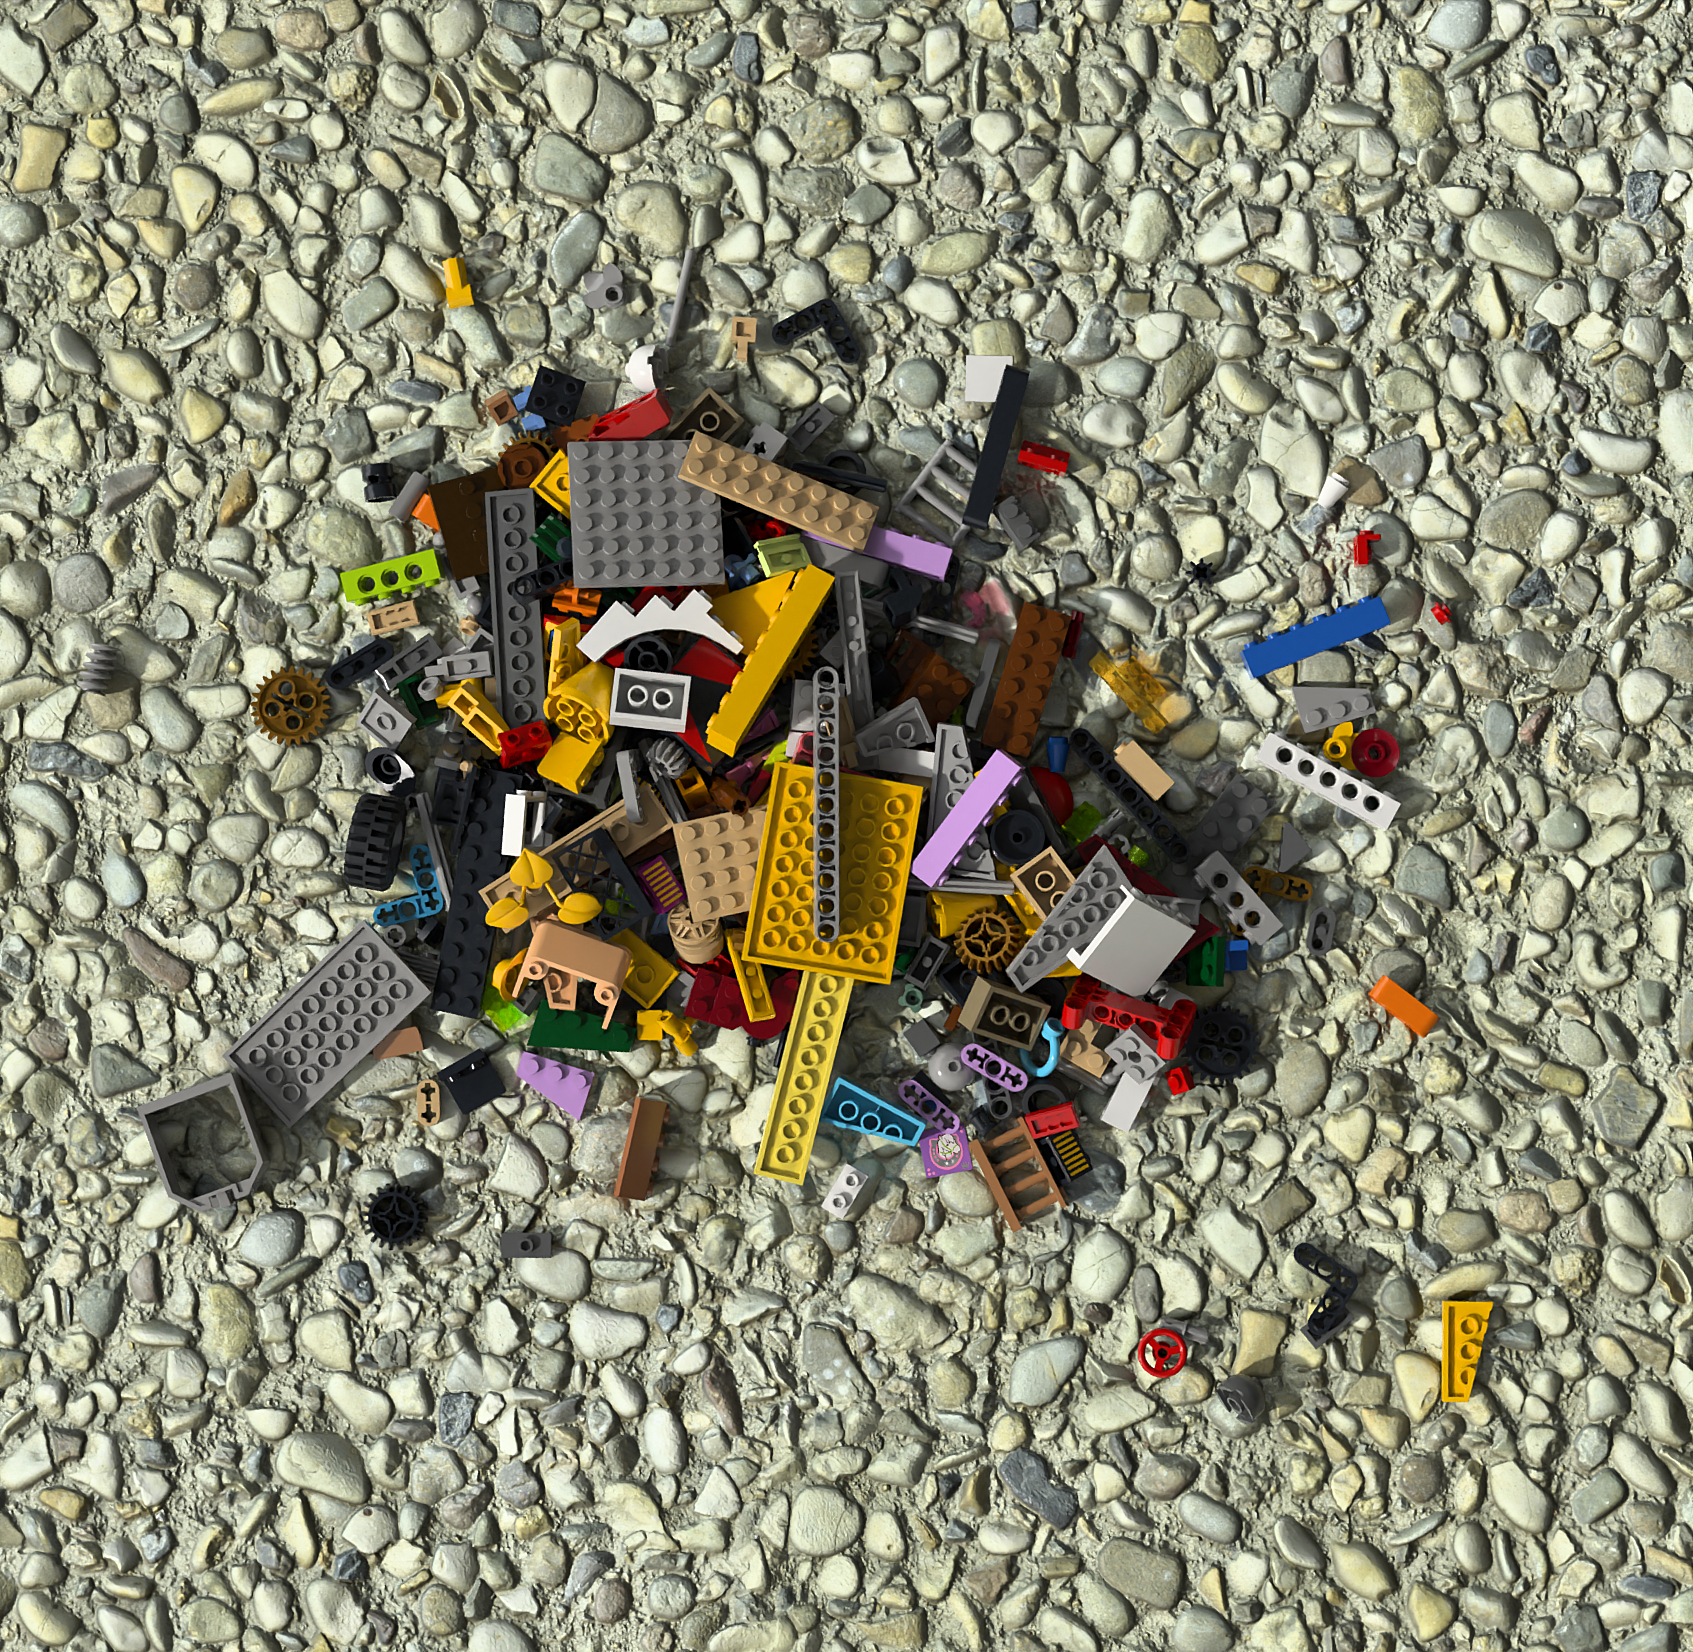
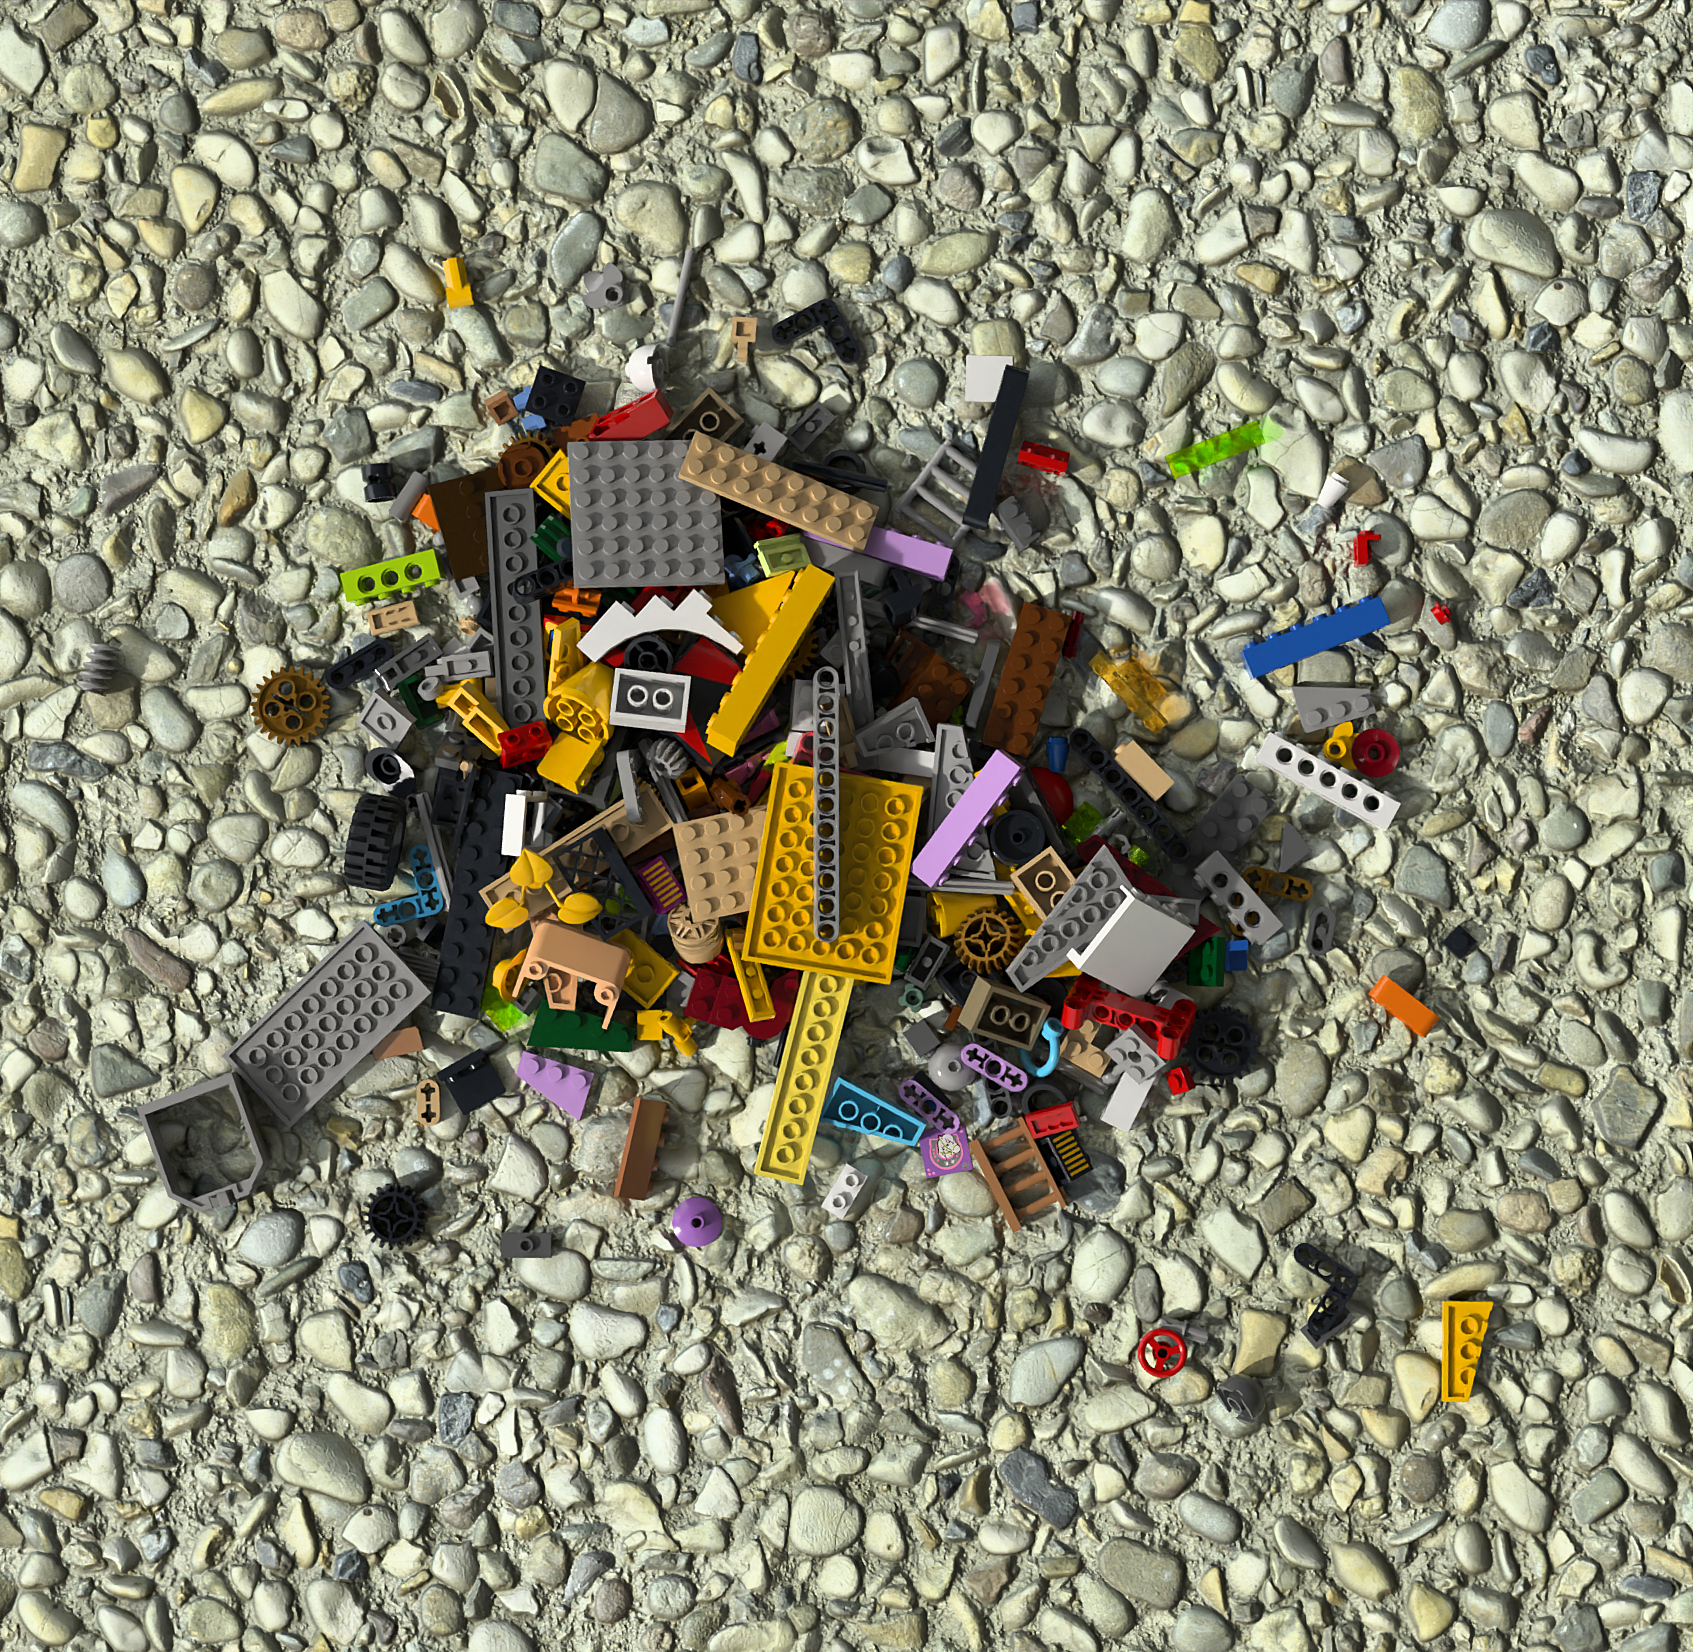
(710, 1222): none -> medium lavender dish
(980, 1121): black bush -> none
(1201, 580): black gear -> none
(1215, 450): none -> clear neon green plate
(1458, 942): none -> black plate

